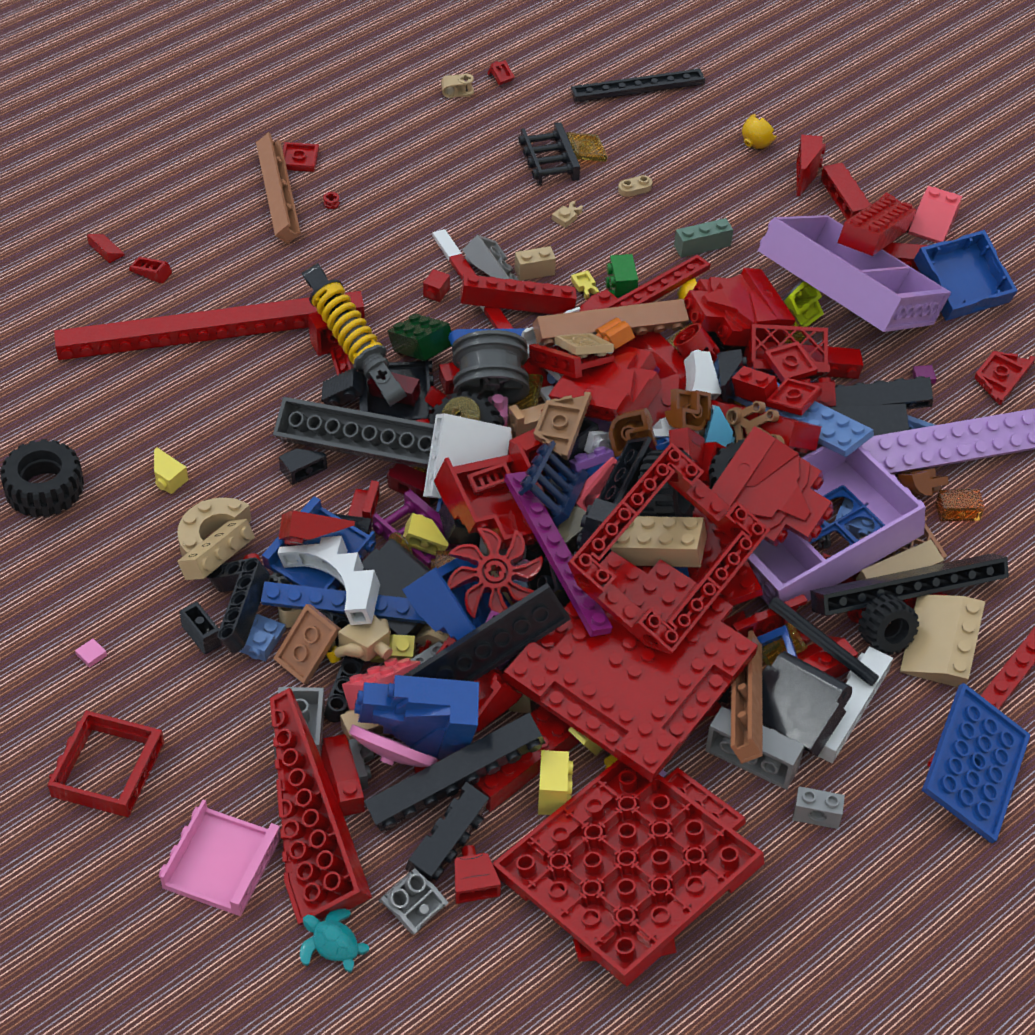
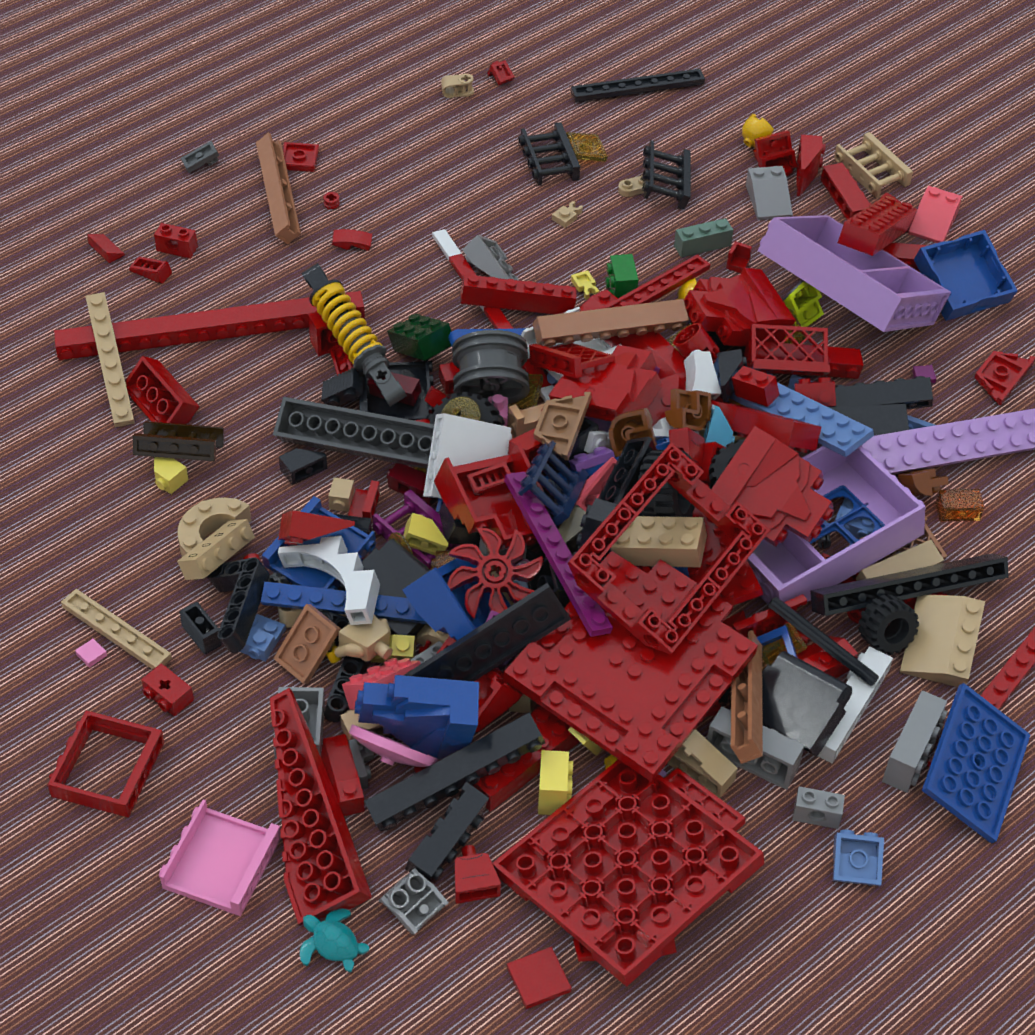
(39, 459): black tyre -> none
(109, 360): none -> tan plate
(115, 629): none -> tan plate
(159, 393): none -> red slope
(167, 690): none -> red brick
(175, 240): none -> red brick
(178, 441): none -> dark brown fence
(200, 156): none -> dark grey hinge
(341, 494): none -> tan brick
(347, 237): none -> red slope
(436, 285): red brick -> none
(535, 263): tan brick -> none
(538, 977): none -> red tile
(584, 344): tan plate -> none
(615, 332): orange brick -> none
(683, 173): none -> black fence
(705, 764): none -> tan wedge
(737, 418): medium nougat plant -> none
(739, 257): none -> red panel
(769, 192): none -> light grey slope
(775, 151): none -> red piece
(790, 362): red plate -> none
(794, 396): red plate -> none
(858, 858): none -> medium blue plate
(879, 153): none -> tan fence
(915, 742): none -> light grey brick

